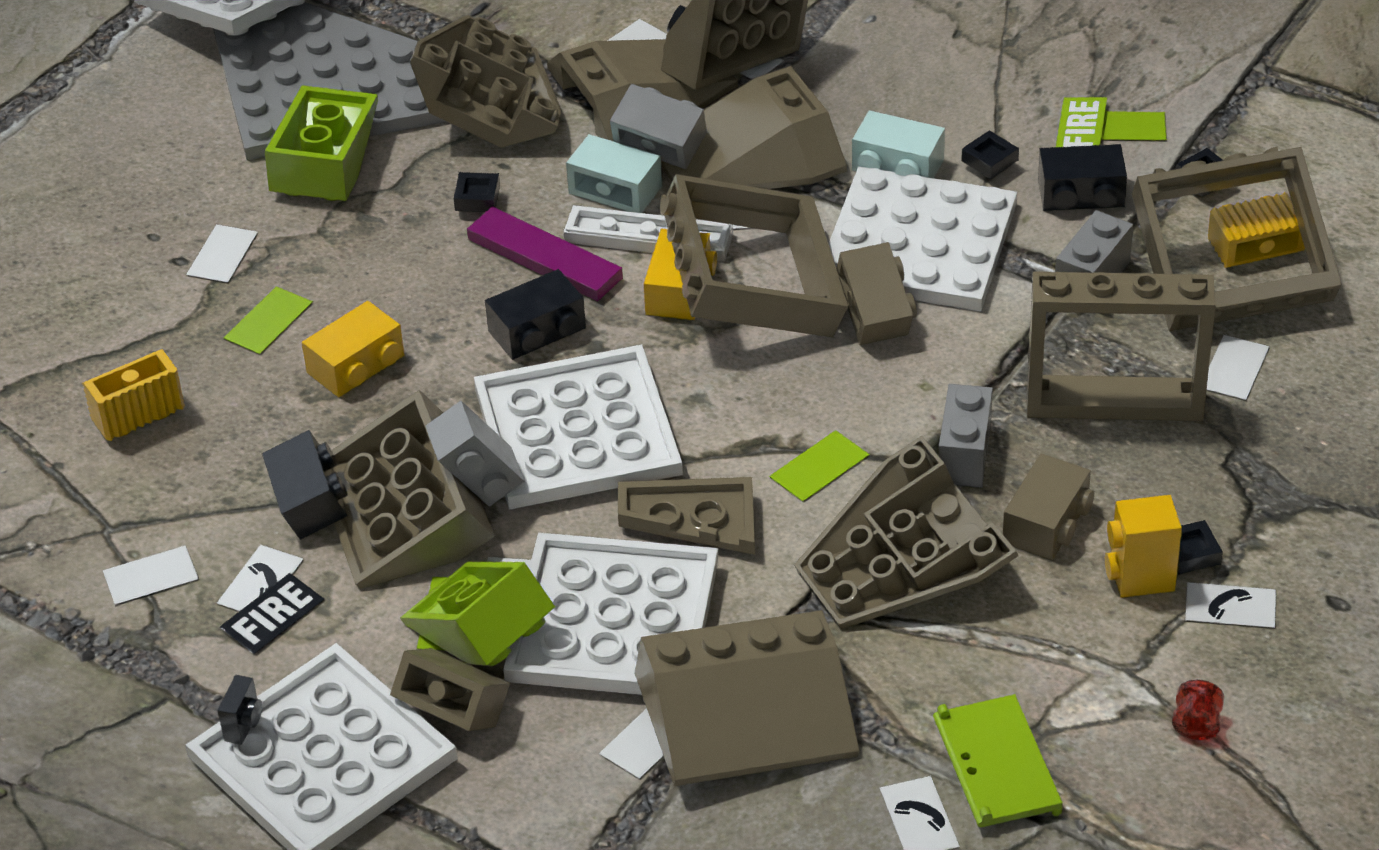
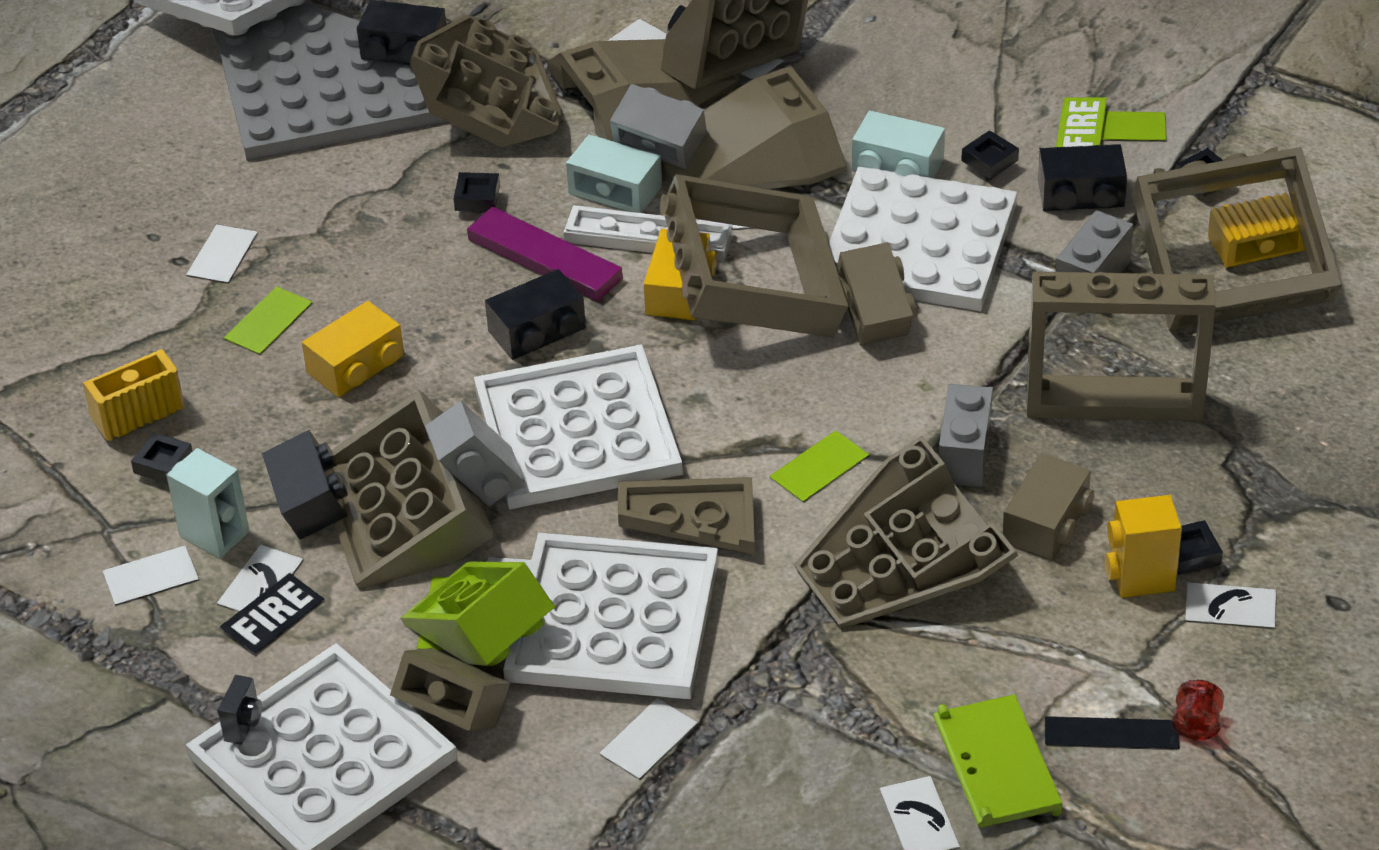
(159, 456): none -> black plate
(208, 502): none -> light aqua brick
(320, 143): lime slope -> none
(393, 29): none -> black brick
(746, 697): dark tan slope -> none
(1110, 732): none -> black sticker
(1235, 366): white sticker -> none

